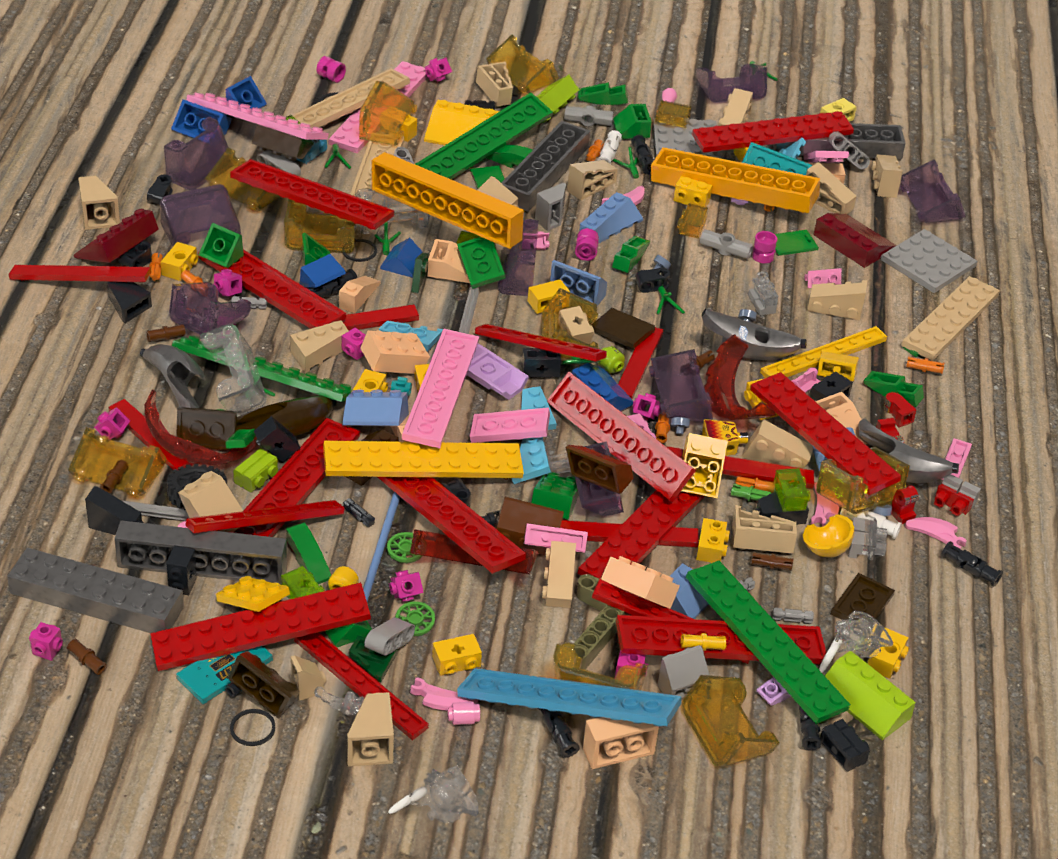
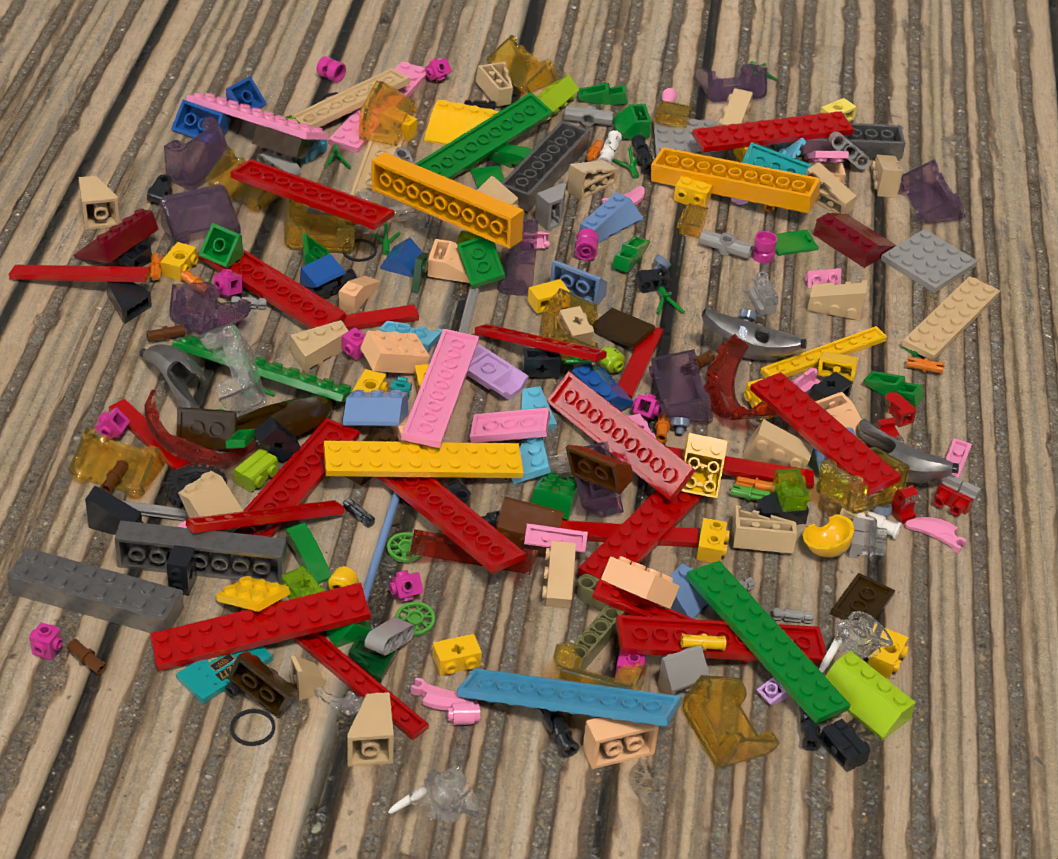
(725, 431): torso -> none
(772, 561): reddish brown pin -> none
(824, 509): bright pink piece -> none
(969, 562): black piece -> none

